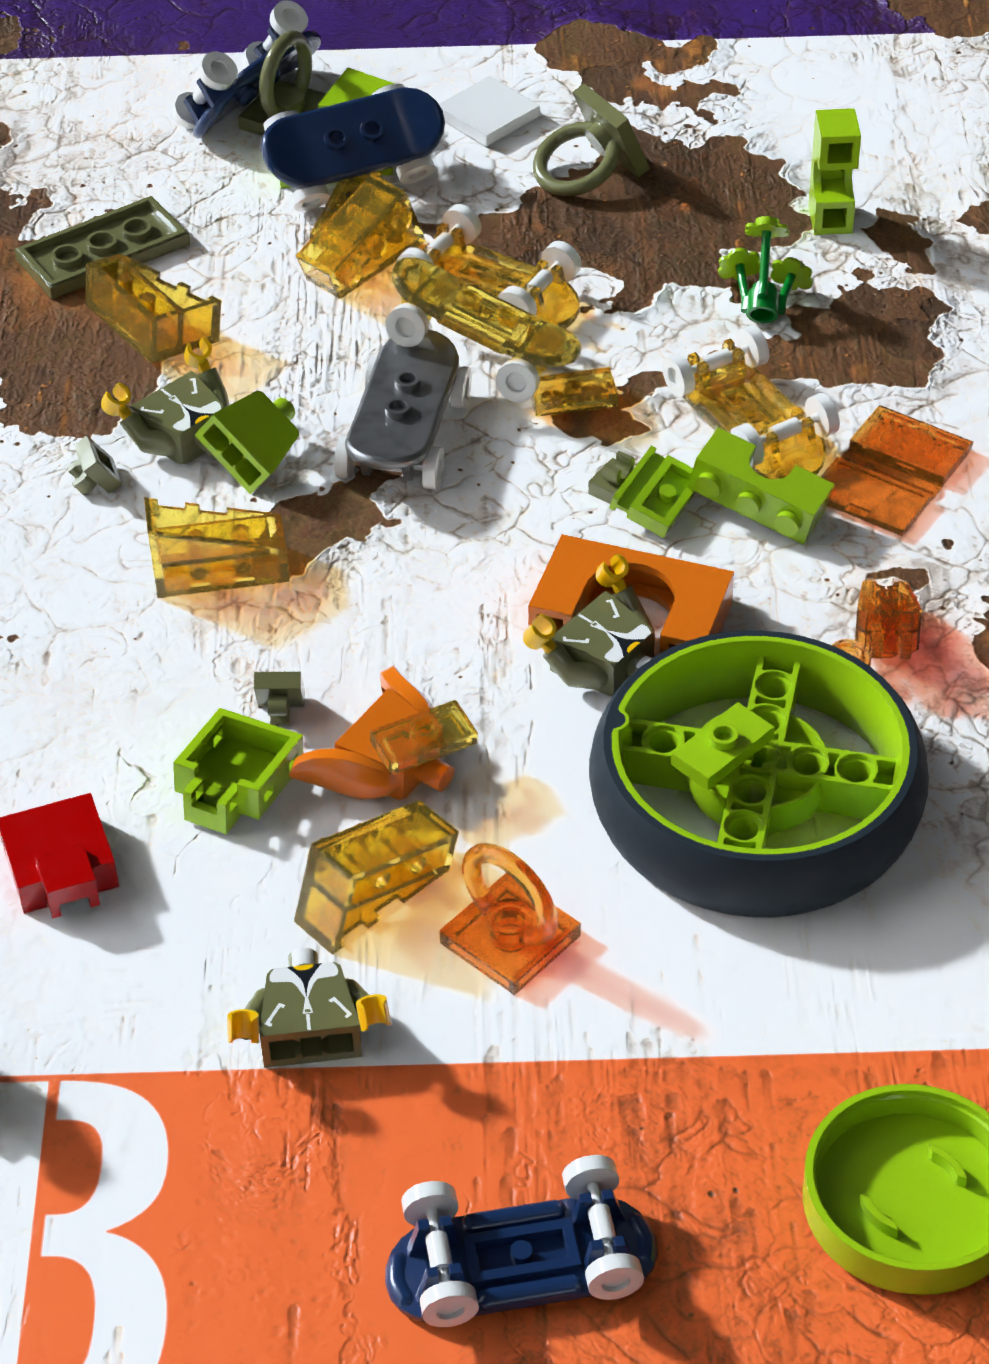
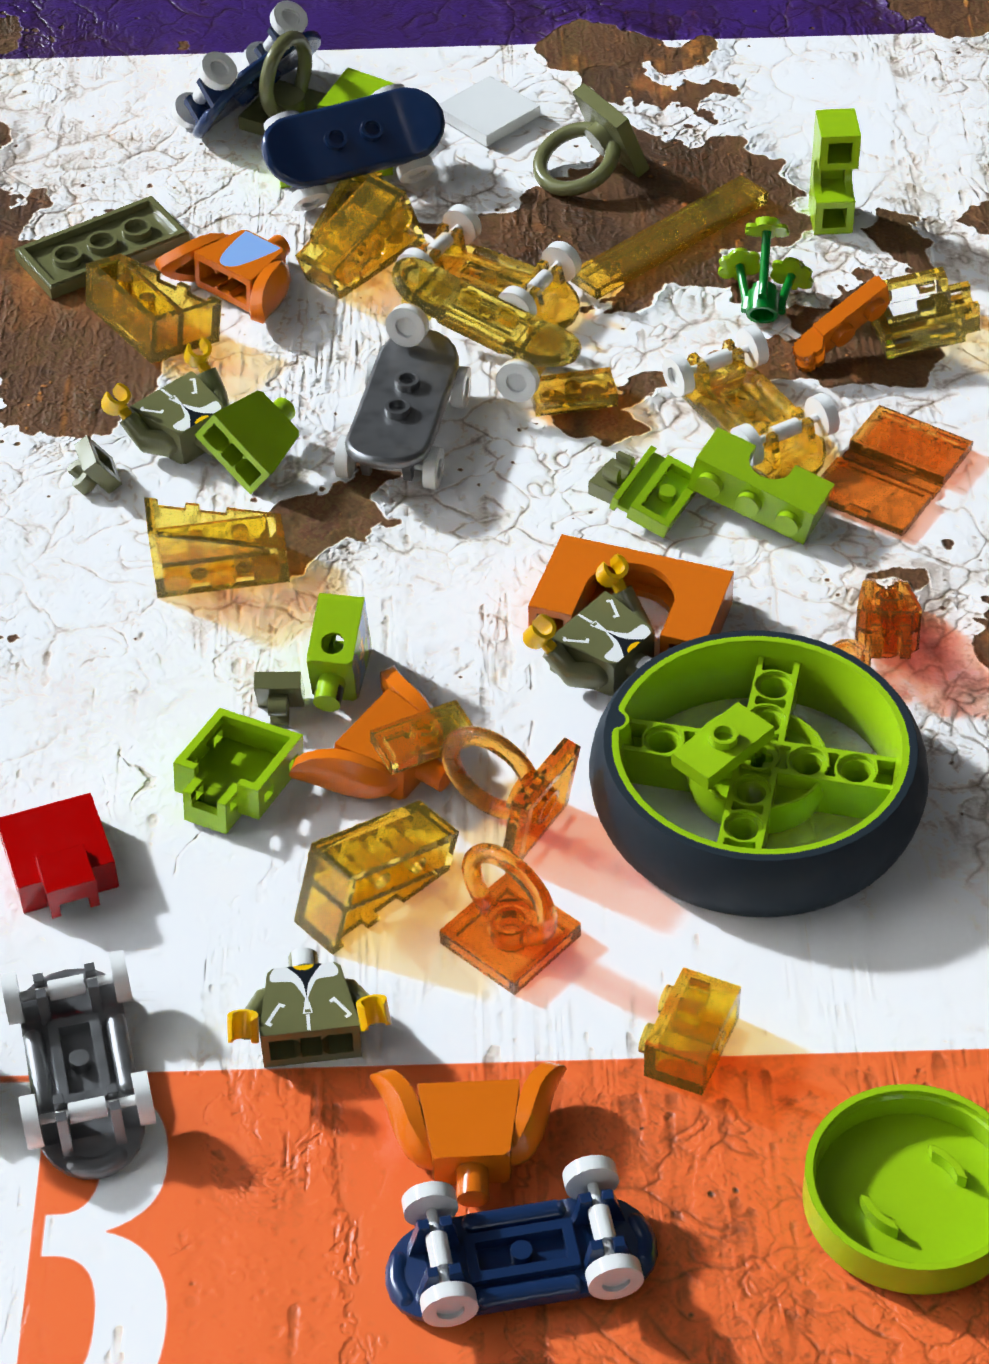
(83, 1080): none -> flat silver piece
(235, 268): none -> orange torso
(336, 666): none -> lime torso
(470, 1128): none -> orange torso
(534, 799): none -> clear orange tile
(669, 236): none -> clear yellow tile
(690, 1030): none -> clear yellow brick
(840, 324): none -> orange hinge
(925, 316): none -> clear yellow piece

